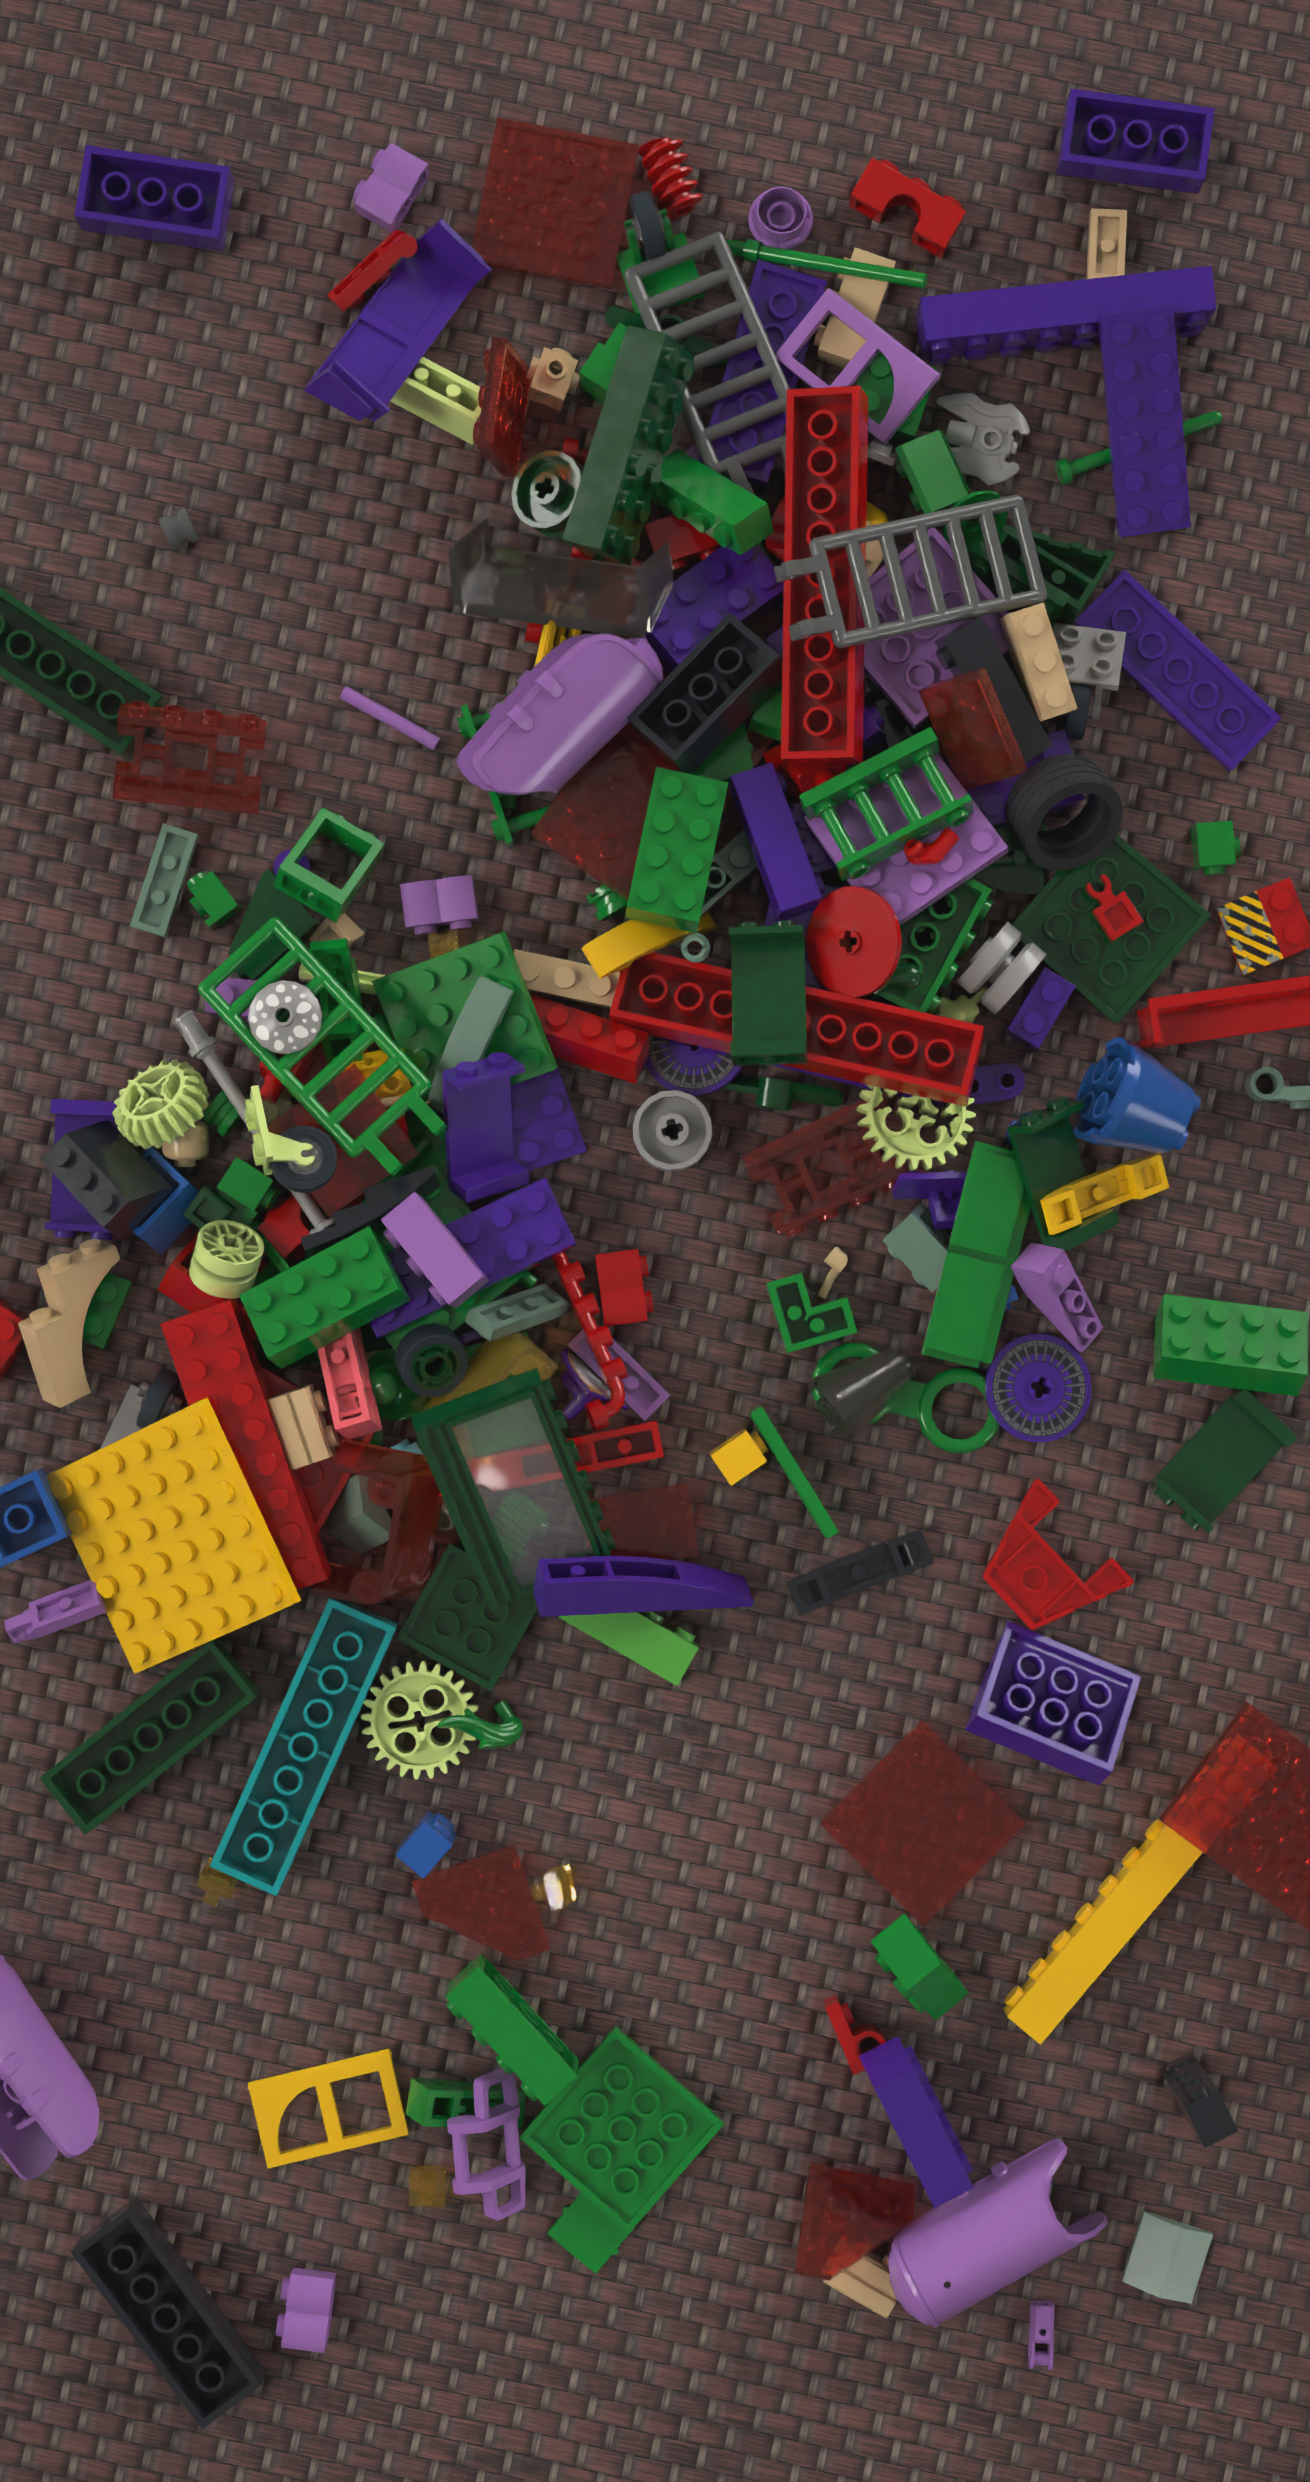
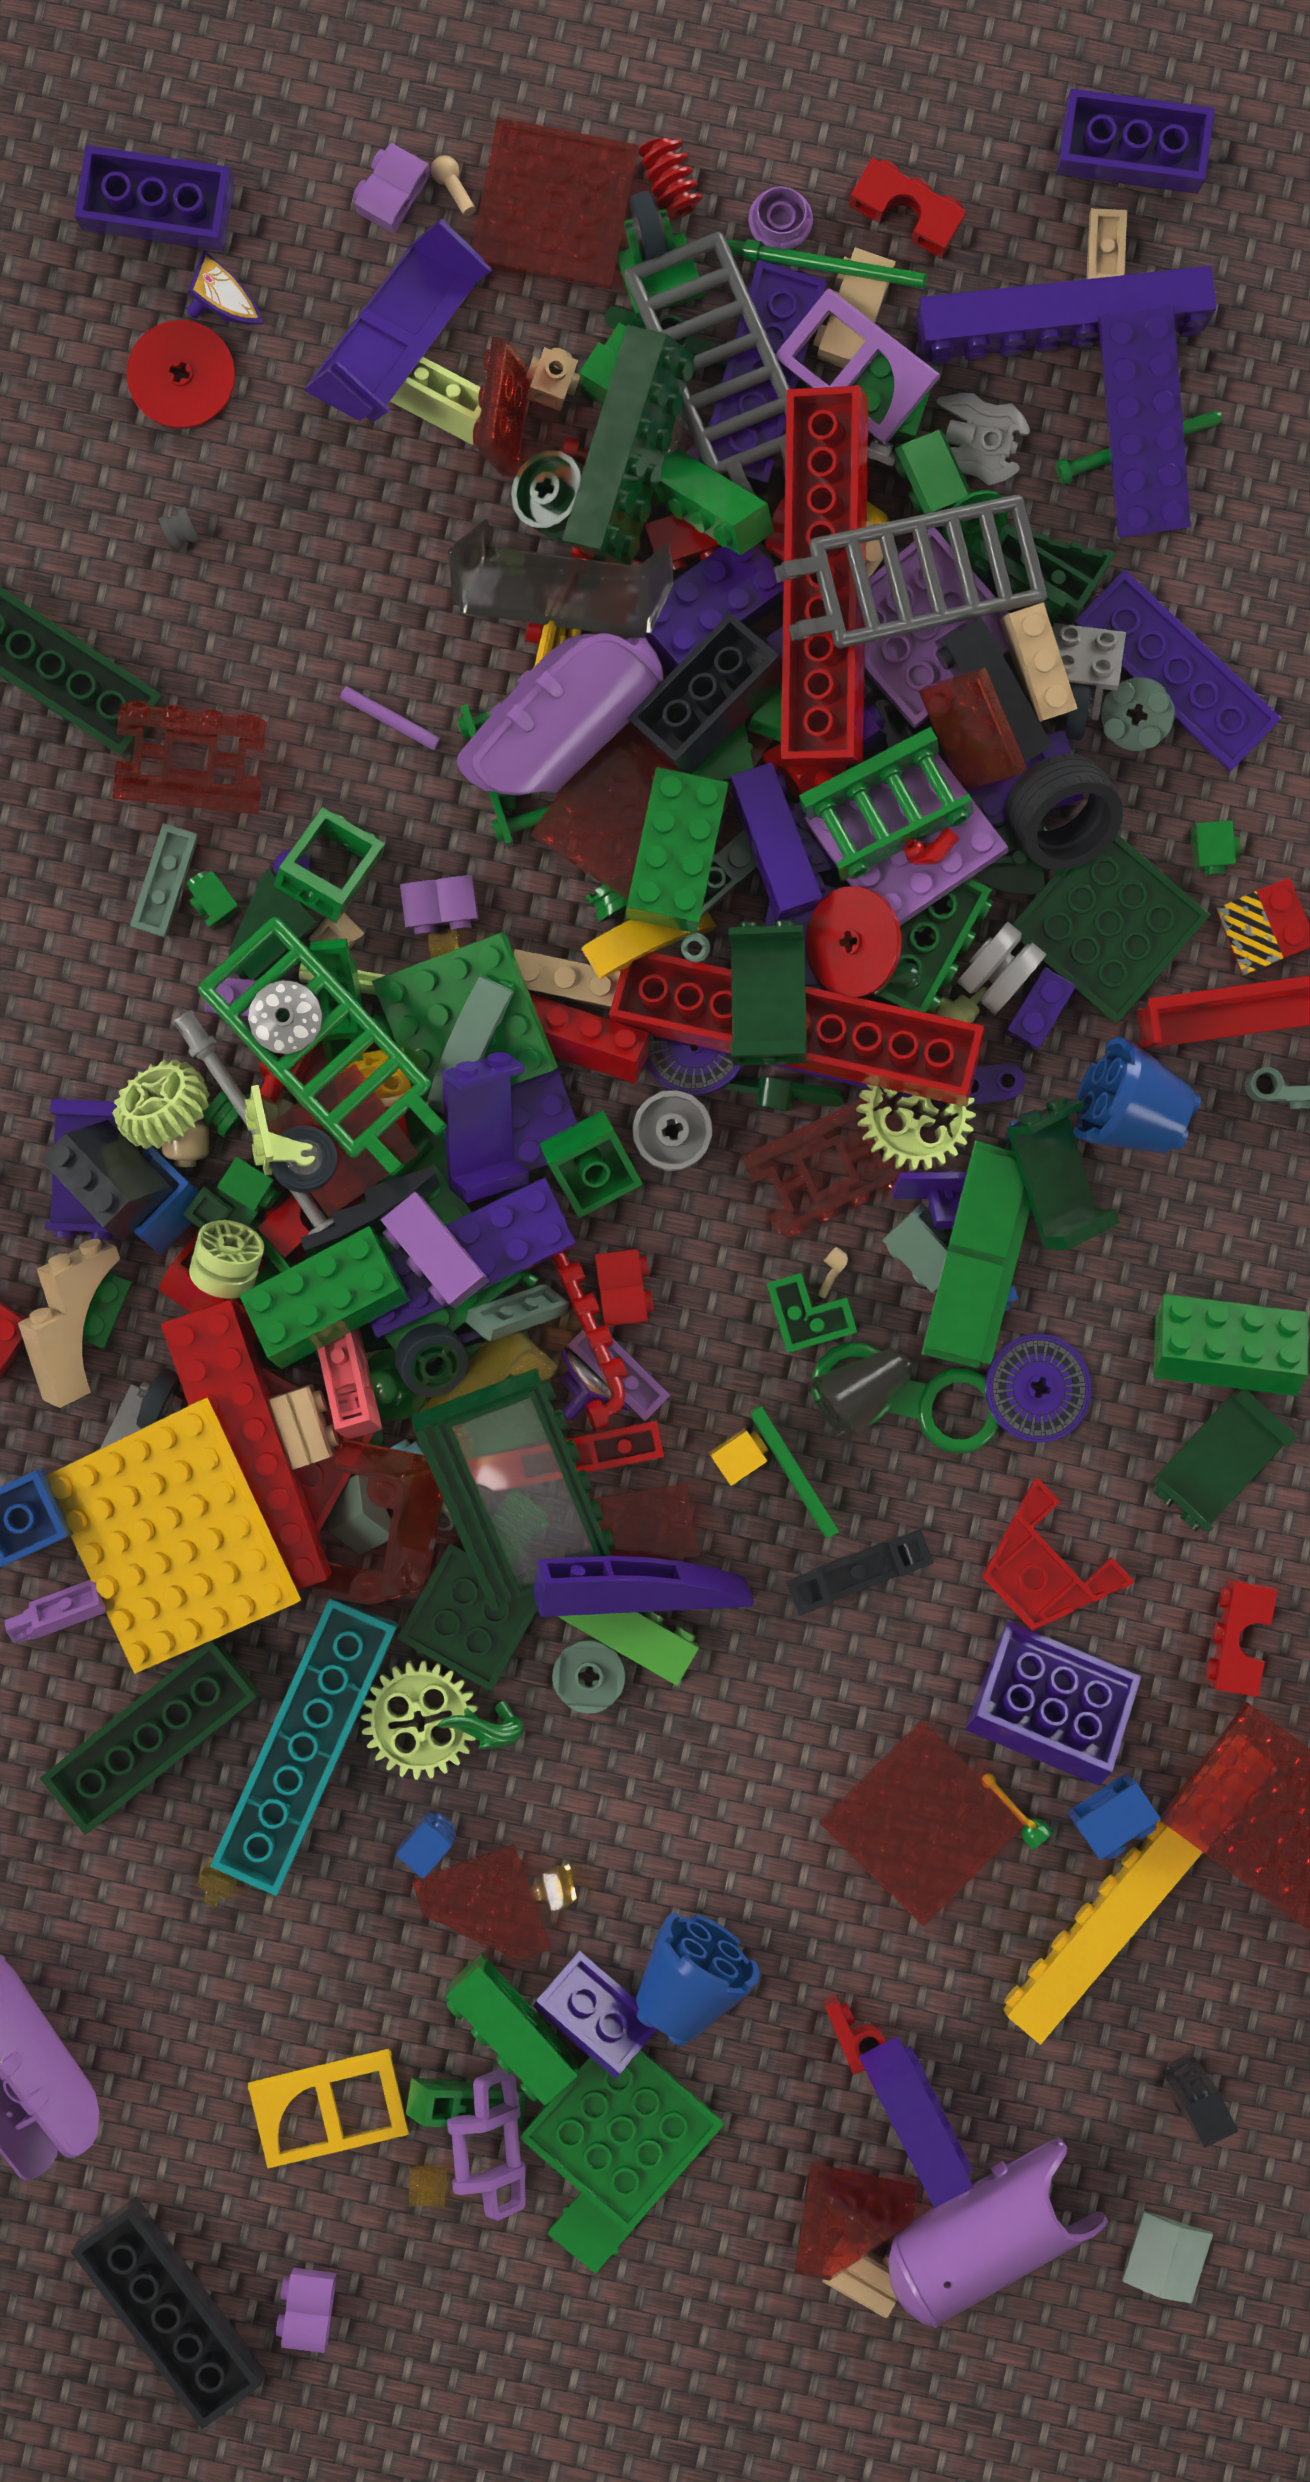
(169, 349): none -> red piece
(221, 292): none -> shield
(372, 269): red plate -> none
(446, 172): none -> tan bar
(575, 1660): none -> sand green plate
(590, 1164): none -> green brick
(595, 2014): none -> plate
(692, 1977): none -> blue cone
(919, 1970): green brick -> none
(1035, 1829): none -> hinge
(1041, 2331): medium lavender bar -> none
(1057, 1292): medium lavender slope -> none
(1103, 1190): yellow slope -> none
(1114, 1817): none -> blue brick
(1115, 913): red plate -> none
(1155, 702): none -> sand green plate
(1242, 1605): none -> red arch

